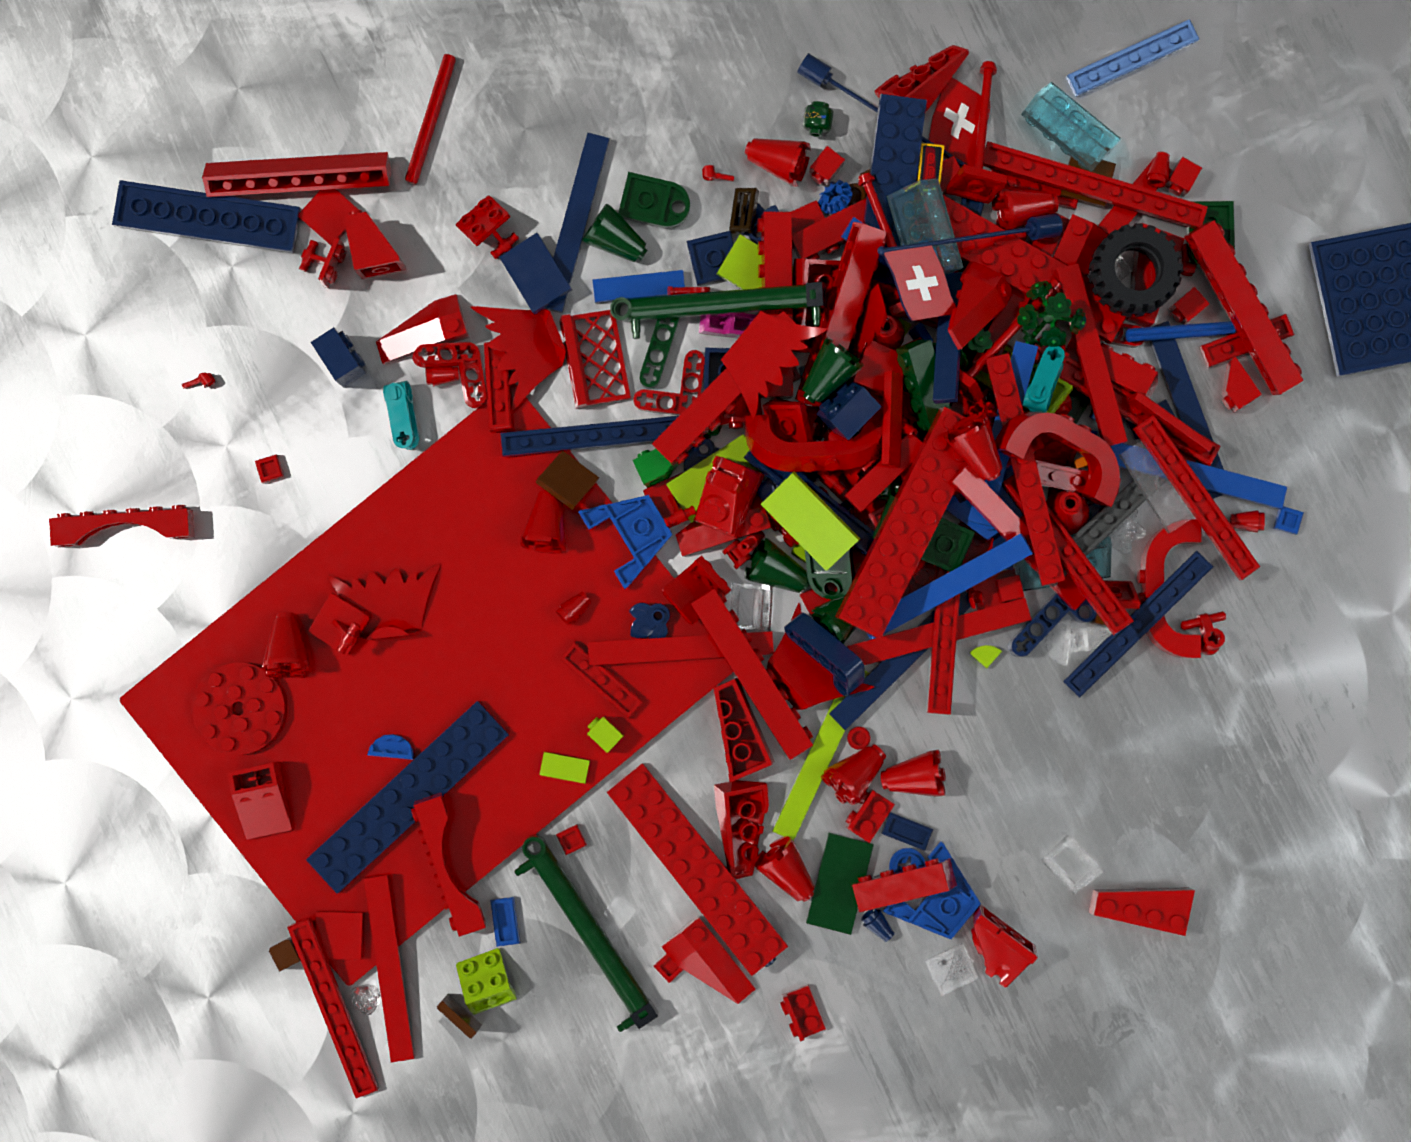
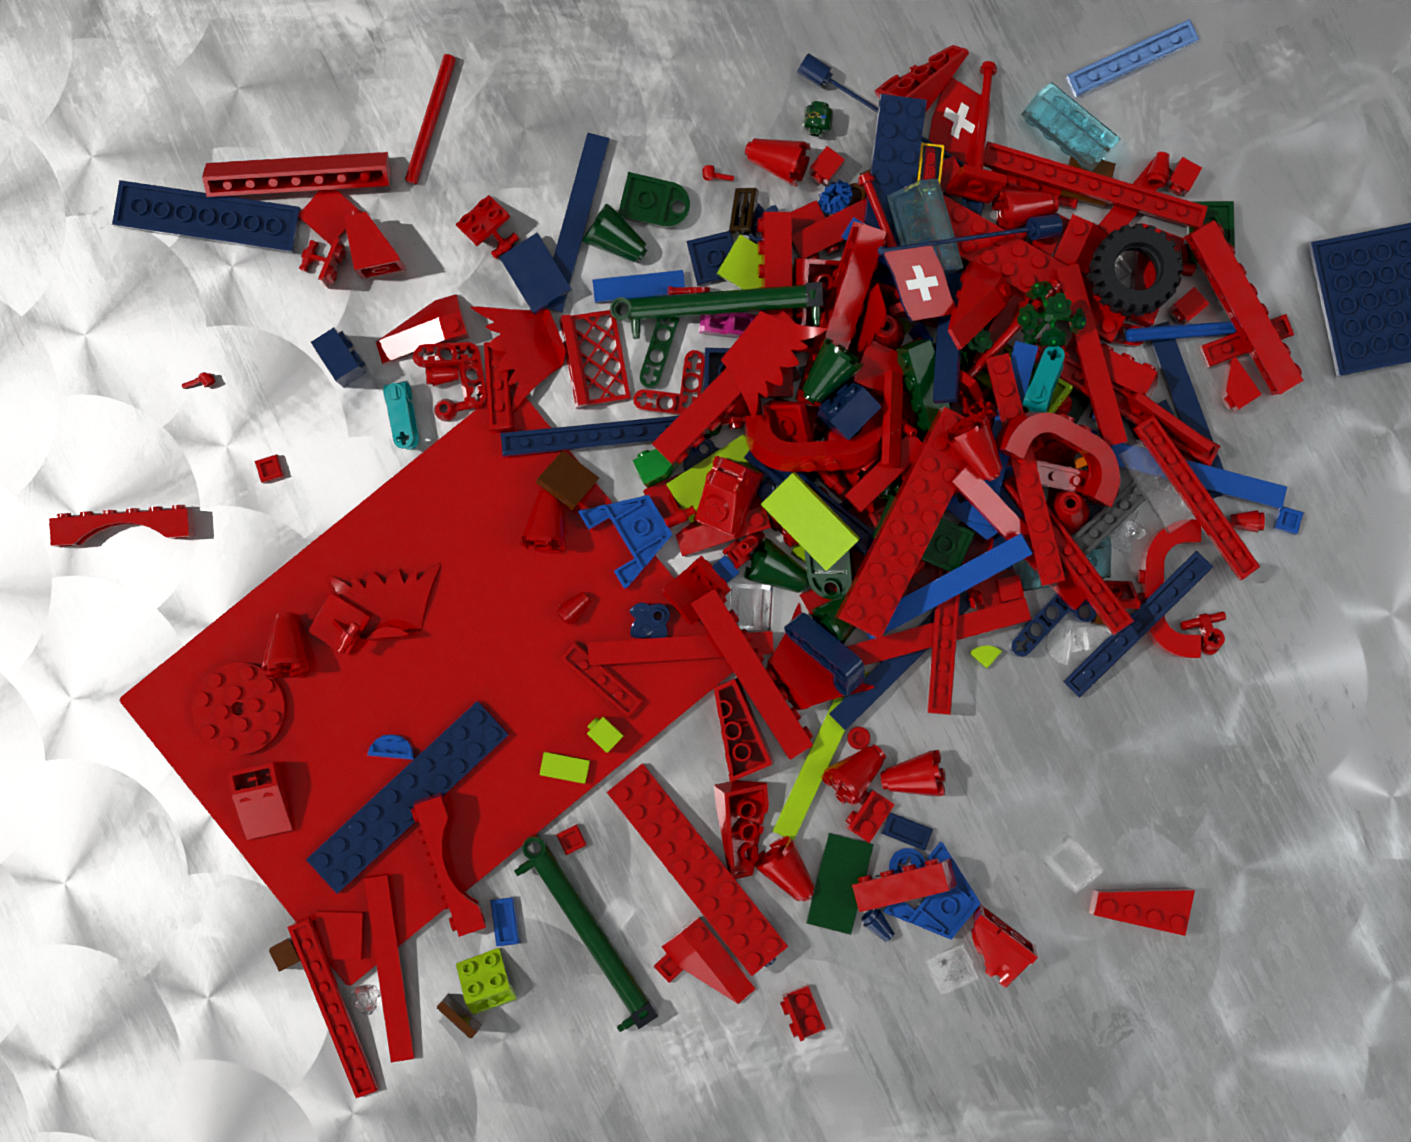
(452, 410): none -> red bar
(725, 569): none -> blue tile

